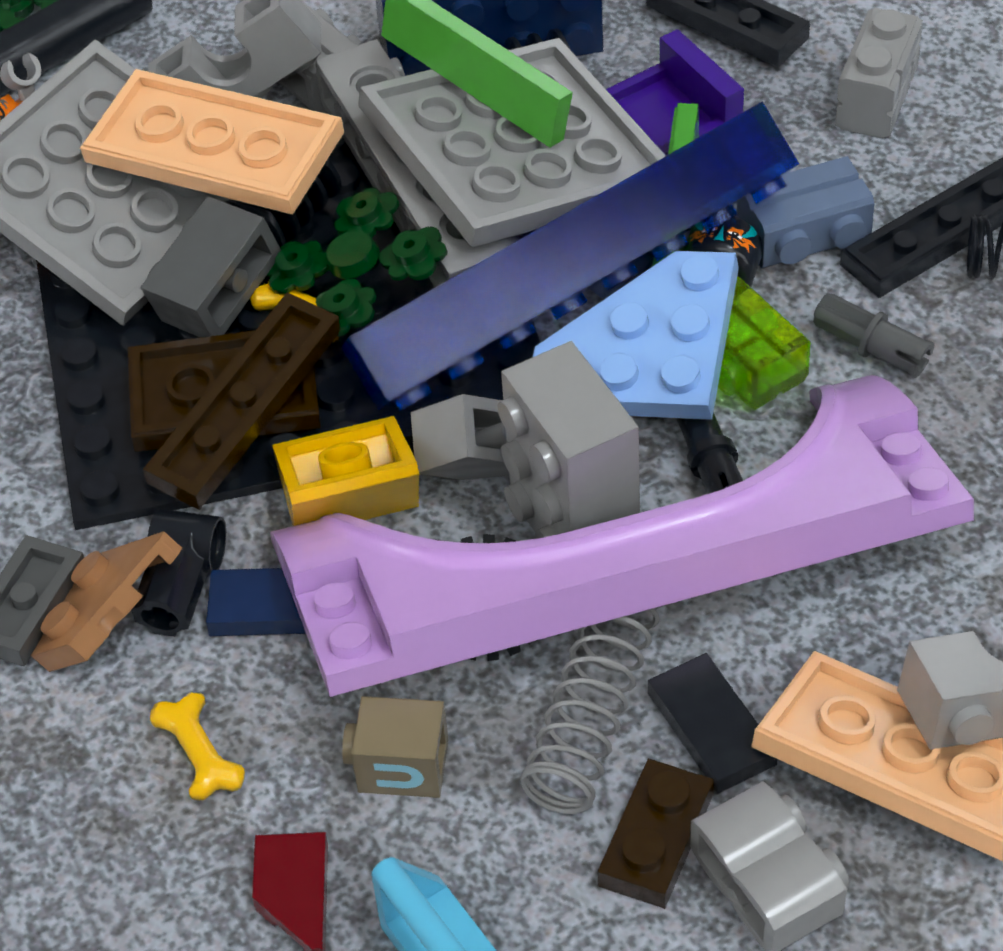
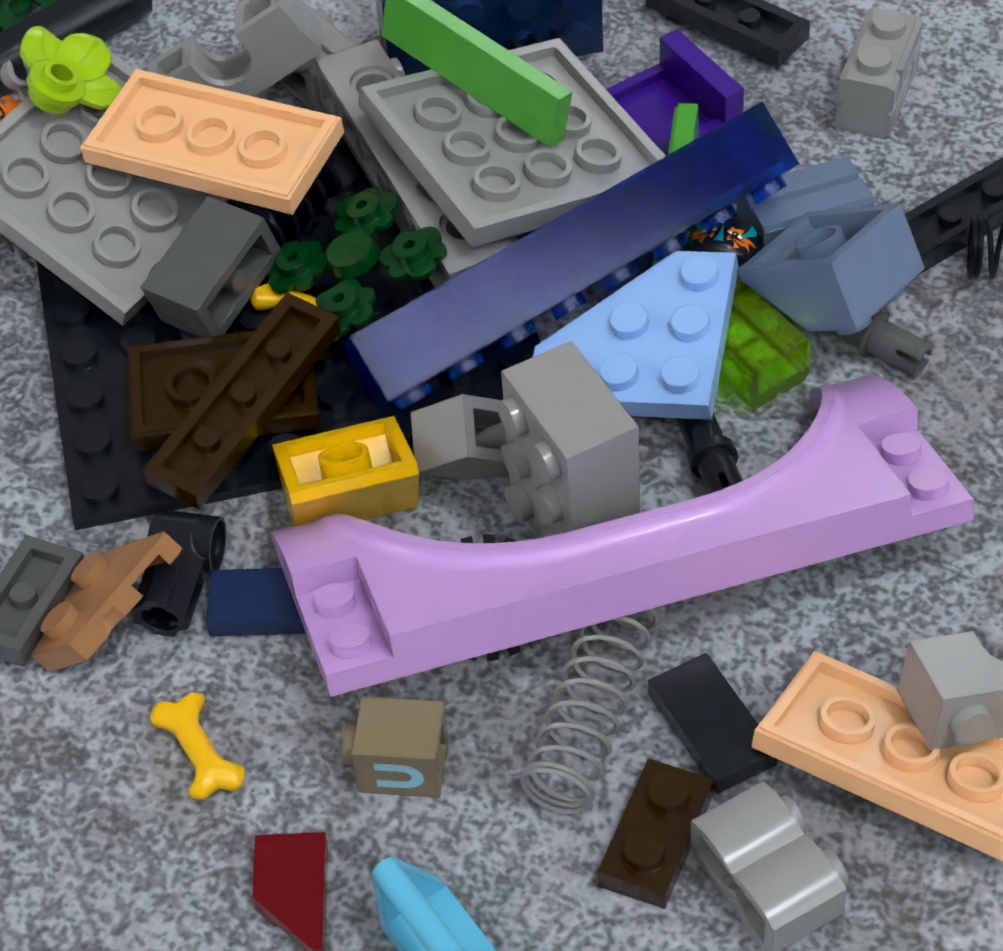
(67, 71): none -> lime plate
(836, 266): none -> sand blue slope

